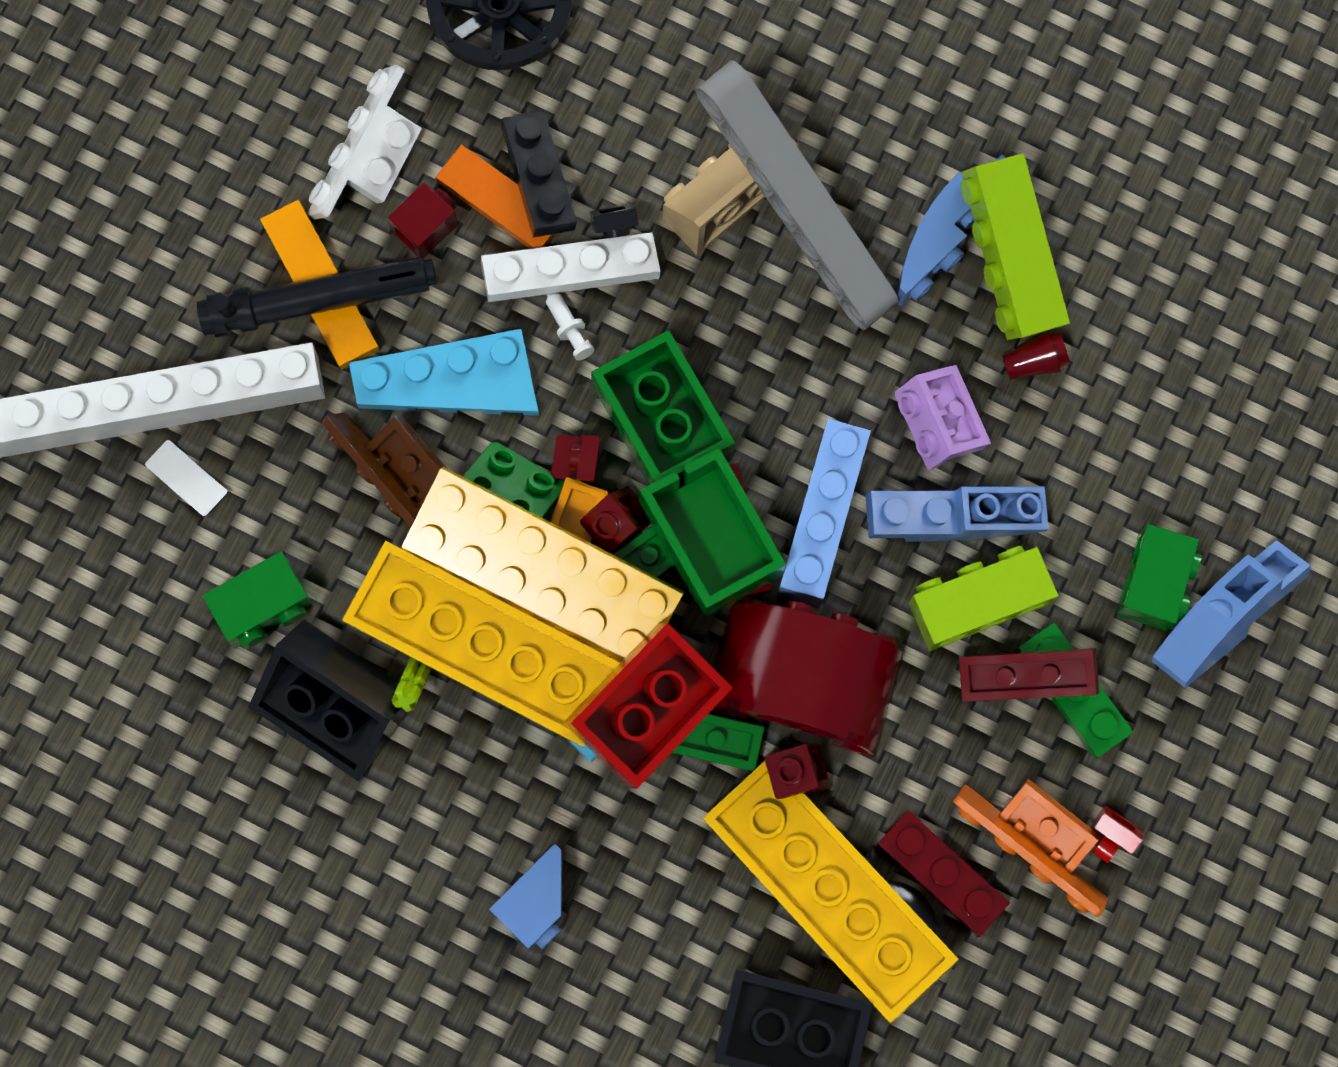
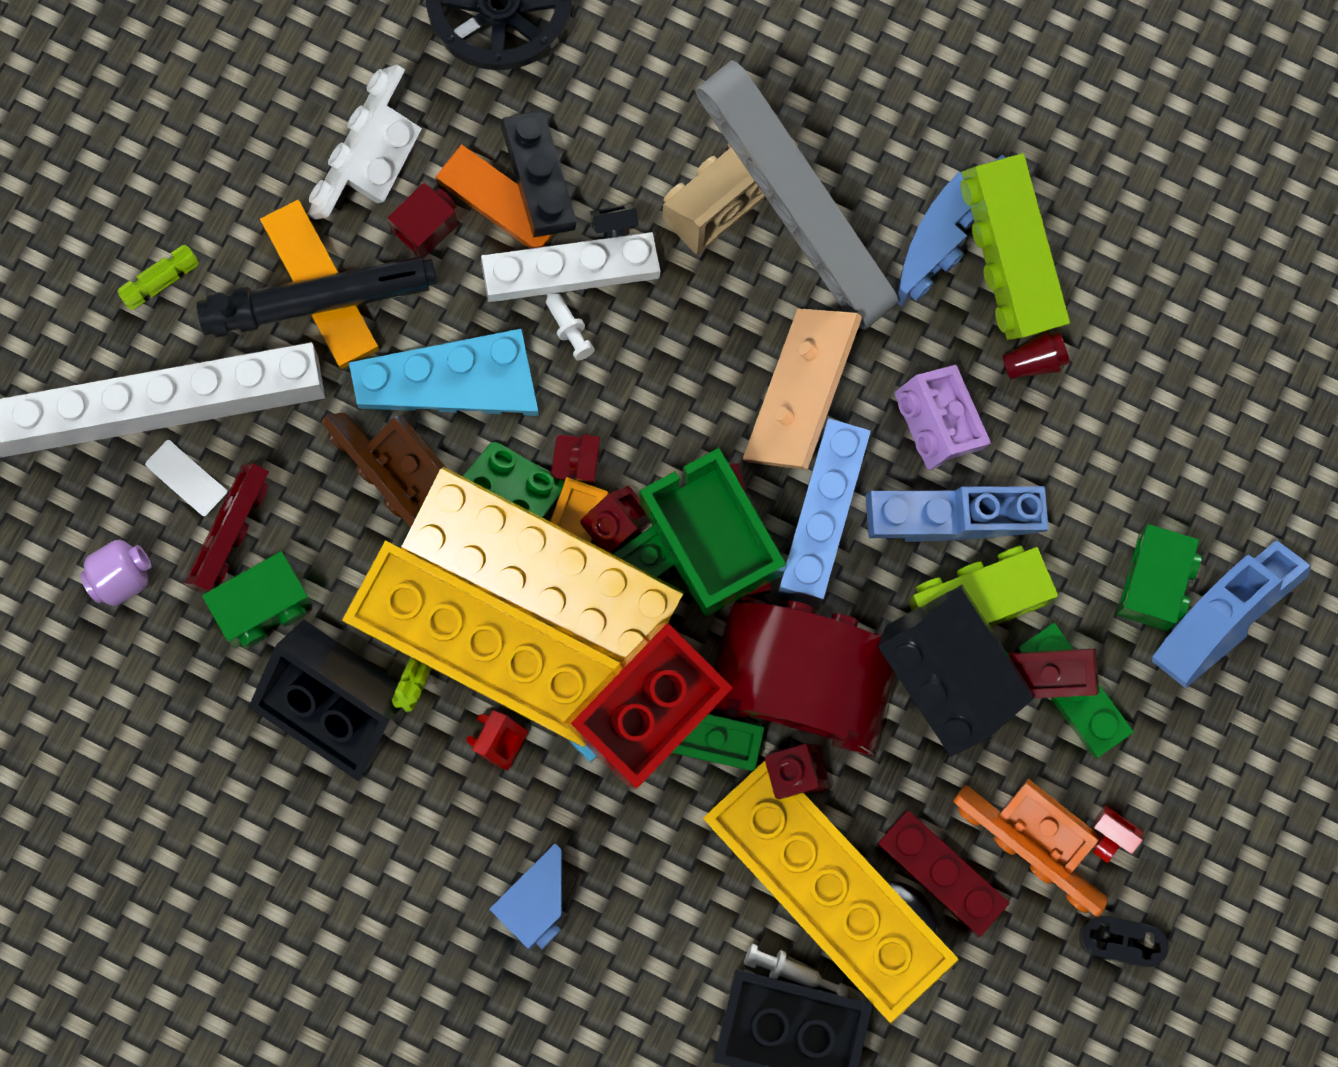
(115, 572): none -> lavender head
(158, 277): none -> lime axle
(228, 528): none -> dark red plate
(498, 740): none -> red tile
(660, 408): green brick -> none
(790, 970): none -> white piece
(802, 388): none -> light nougat piece
(955, 670): none -> black slope
(1121, 952): none -> black beam

